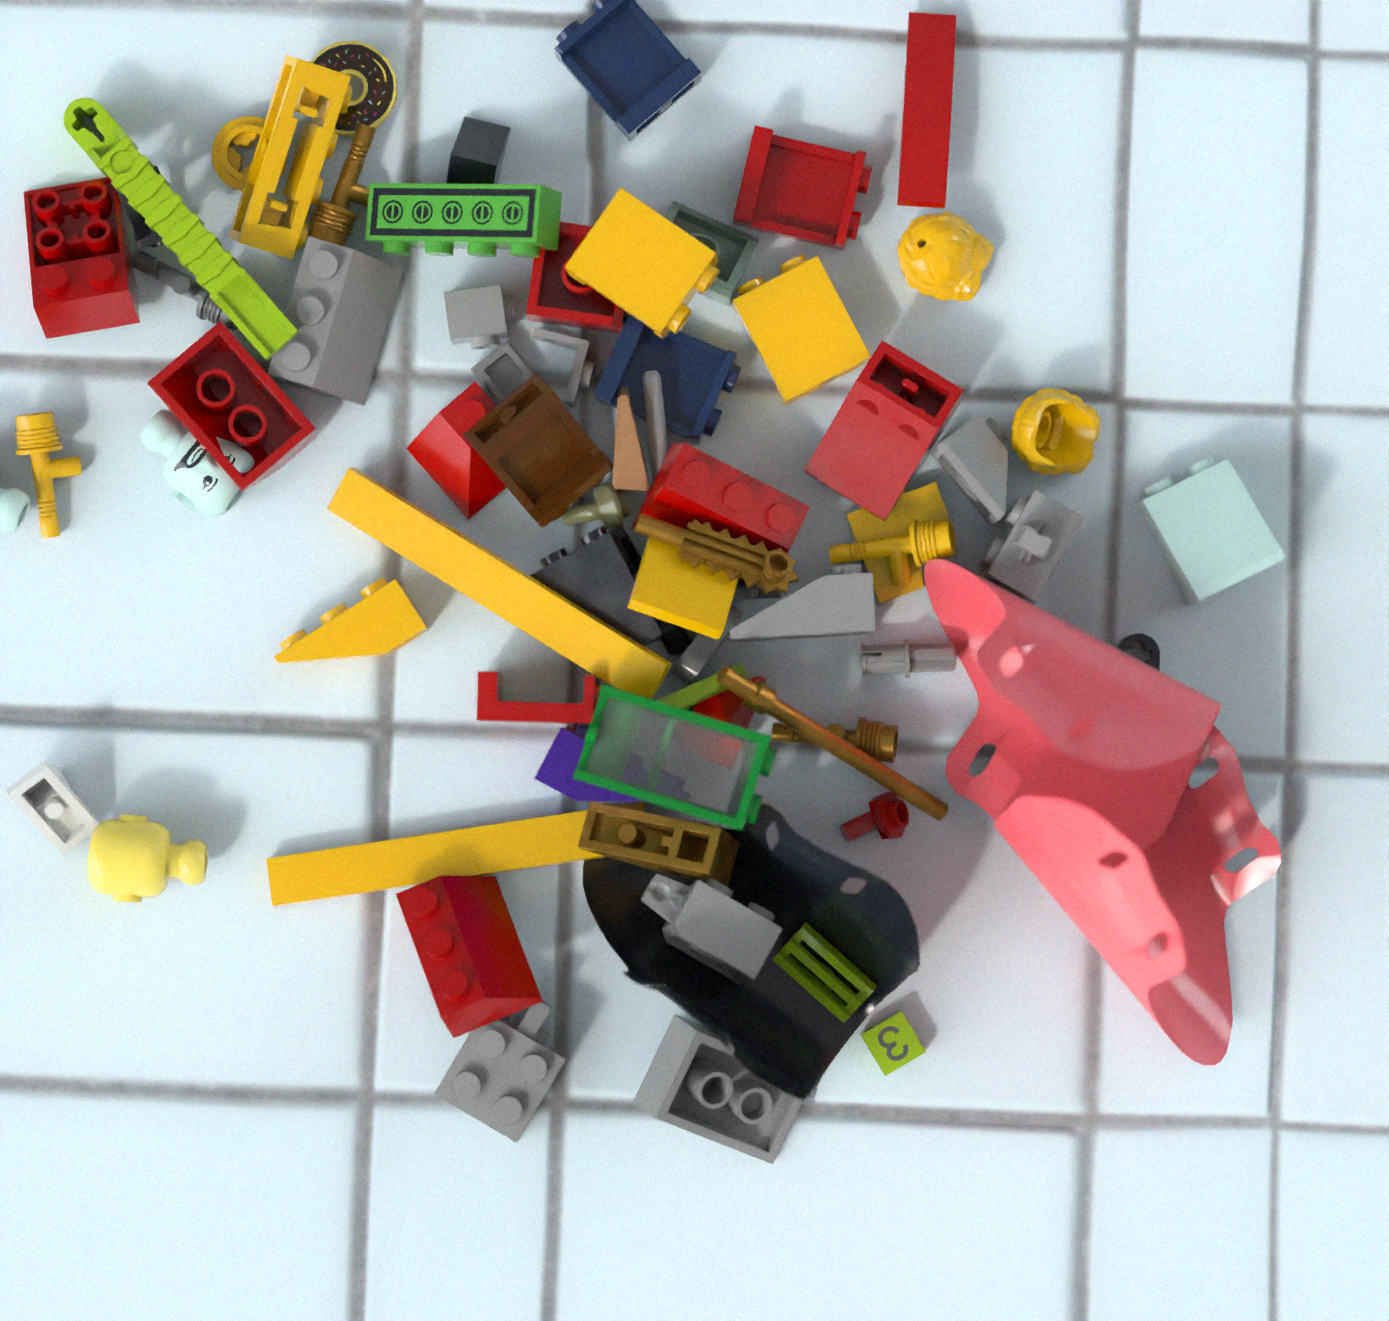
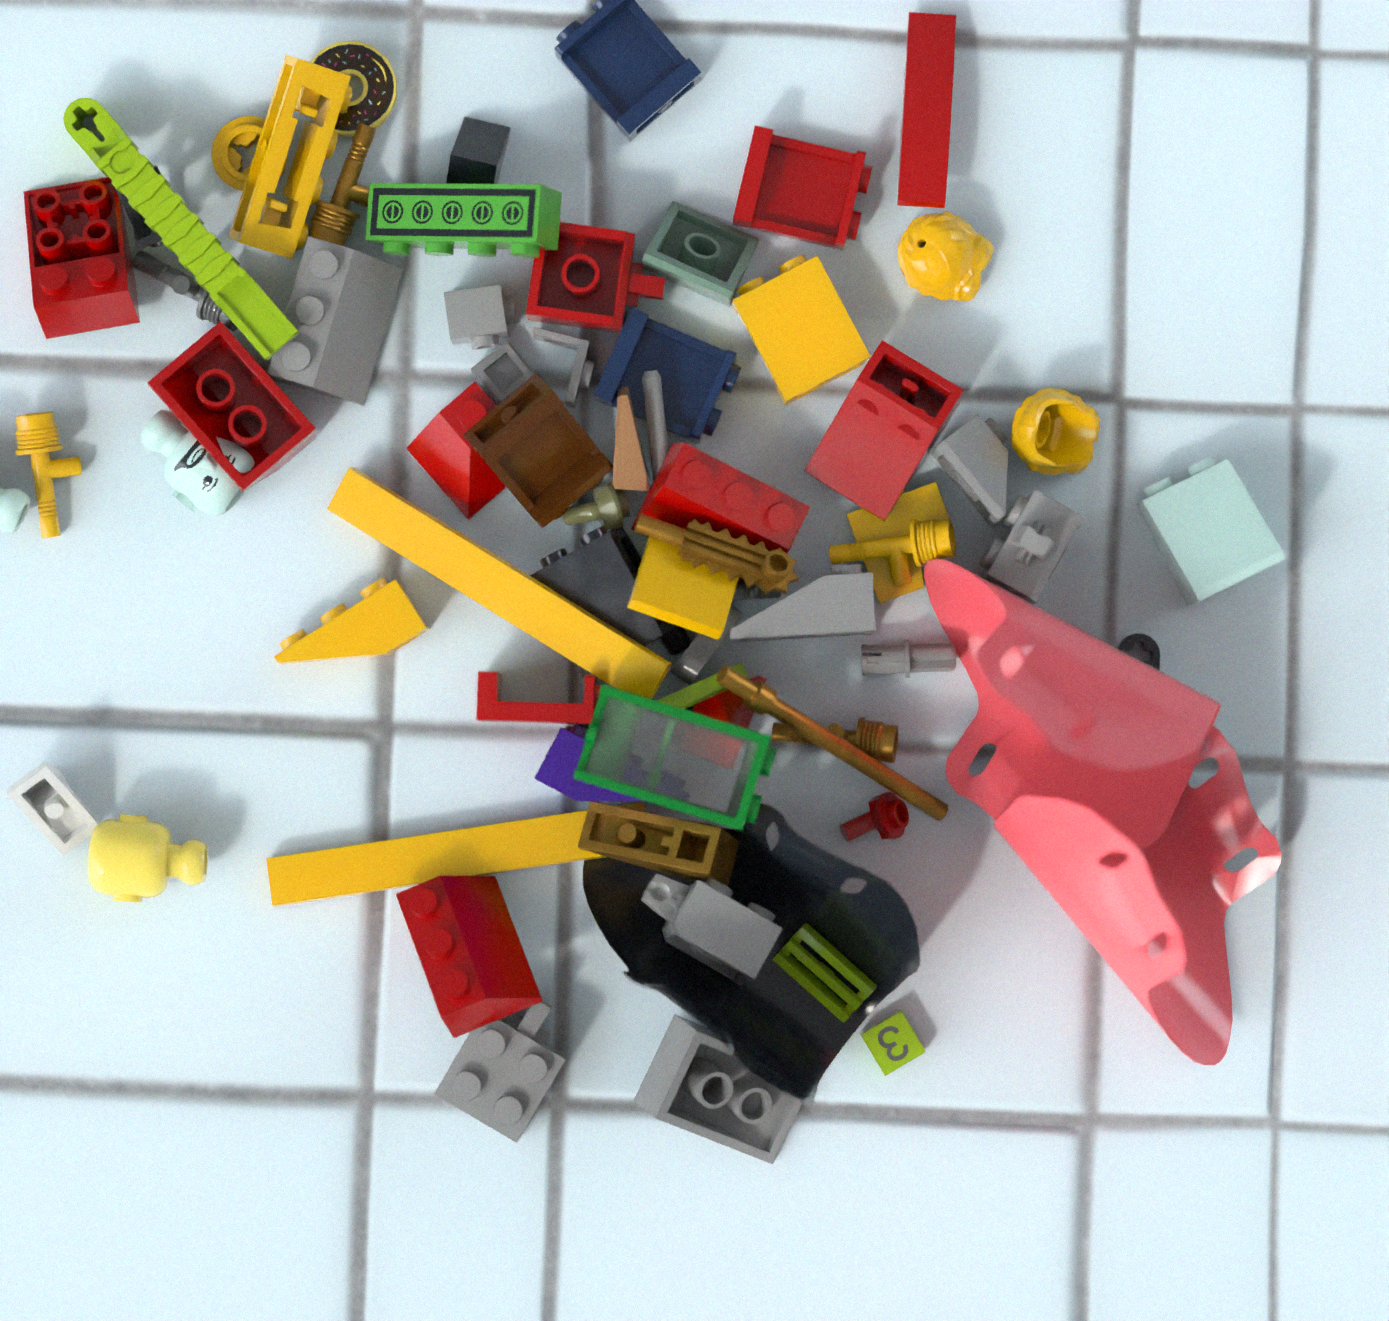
(644, 264): yellow panel -> none

